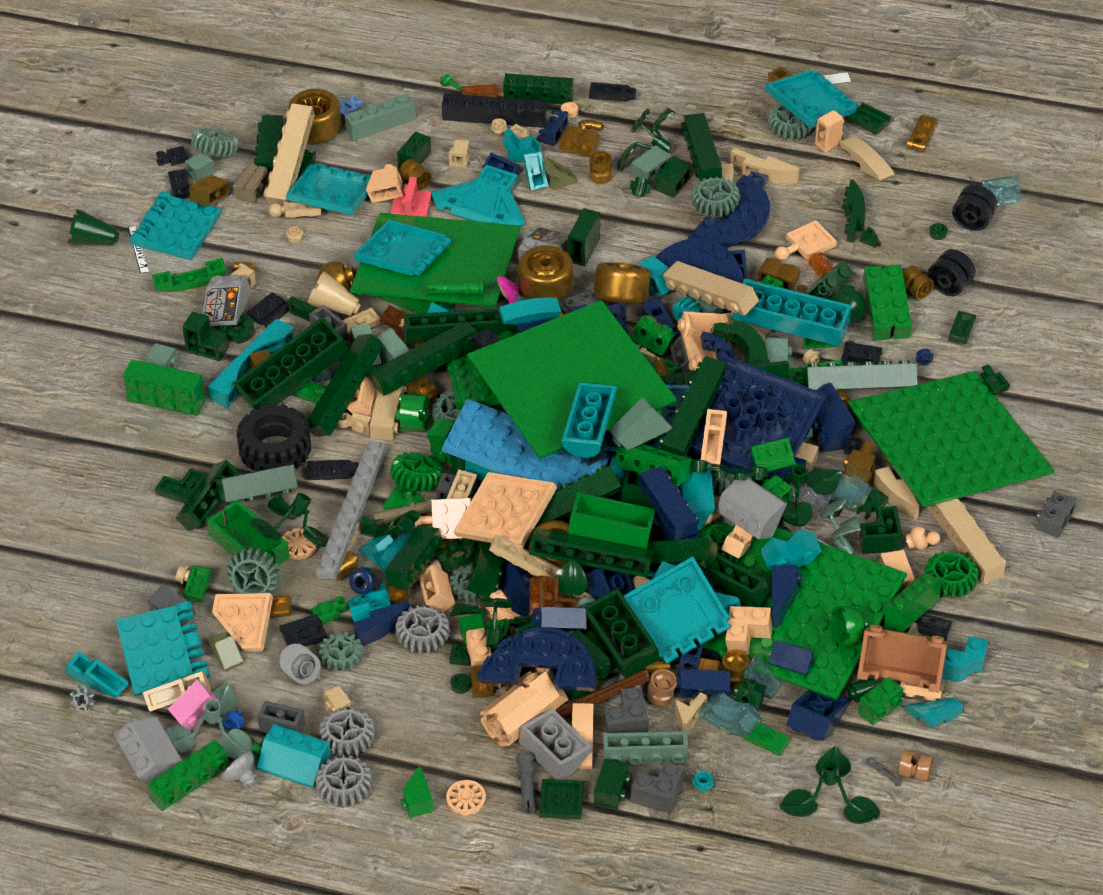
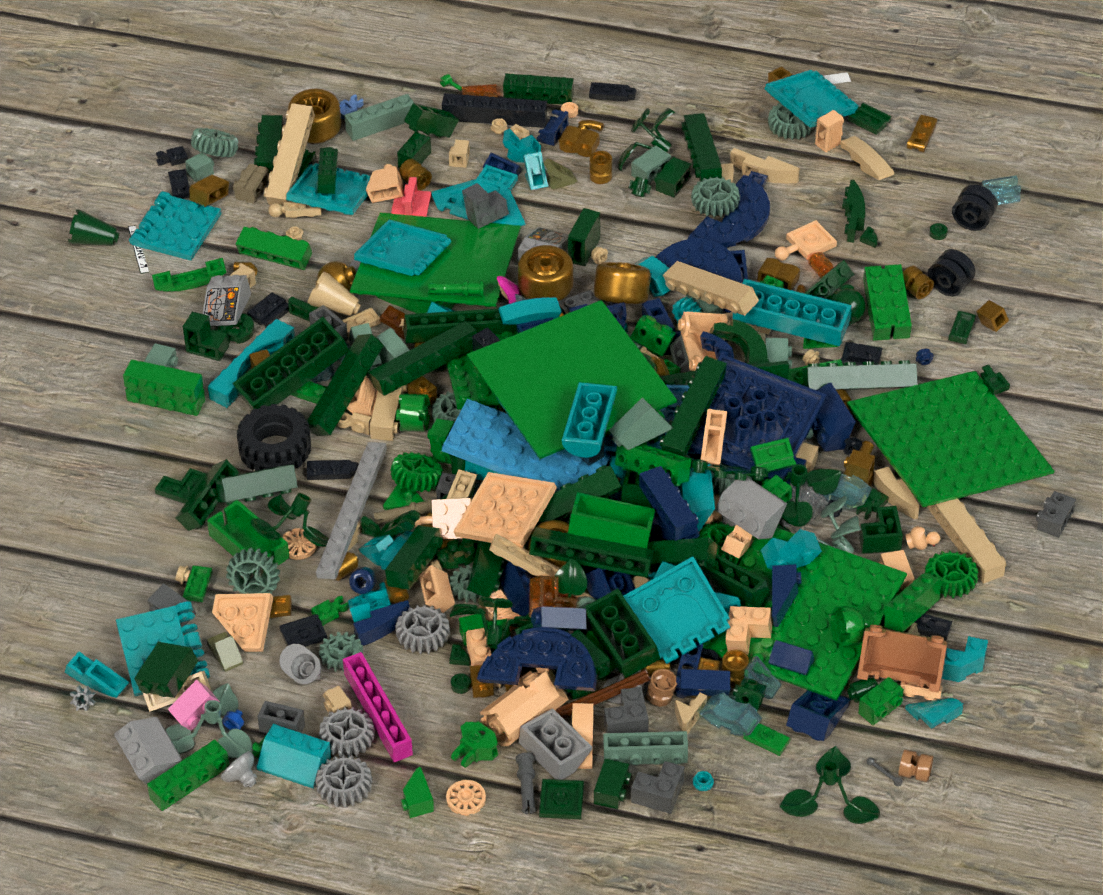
(166, 669): none -> dark green brick
(274, 248): none -> green brick
(327, 170): none -> dark green brick
(378, 707): none -> dark pink brick
(431, 120): none -> dark green brick
(475, 744): none -> green hinge
(483, 206): none -> dark grey brick
(599, 255): none -> tan plate
(992, 316): none -> pearl gold brick

